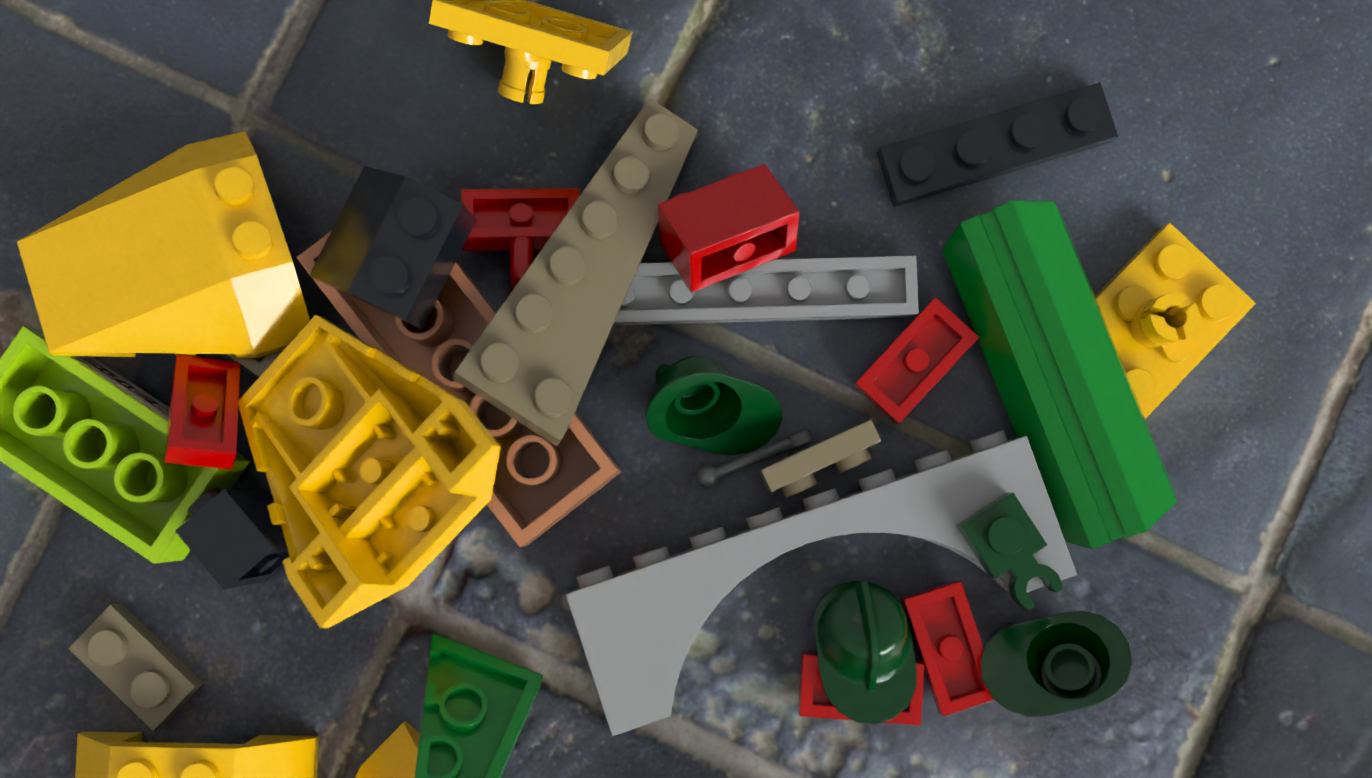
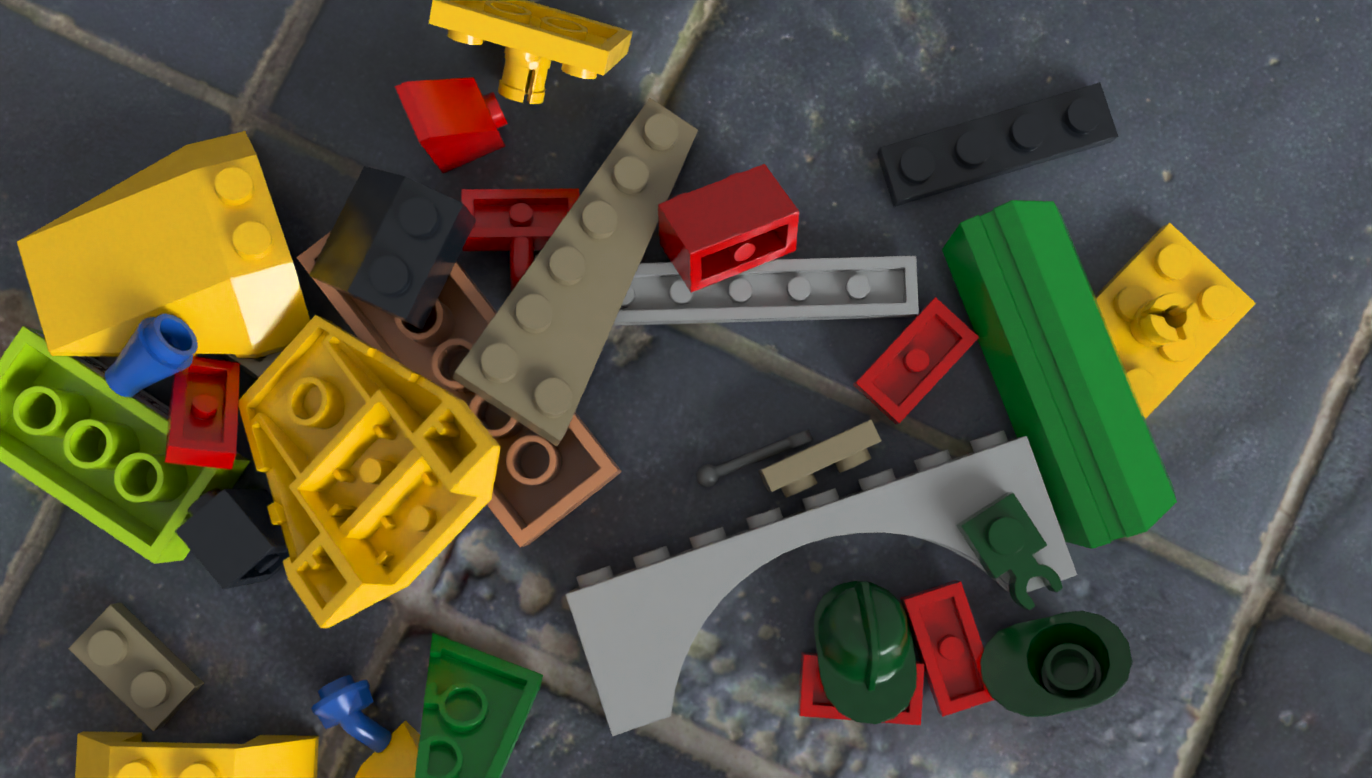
(153, 353): none -> blue cone
(343, 705): none -> blue plate
(453, 119): none -> red slope
(710, 408): dark green piece -> none

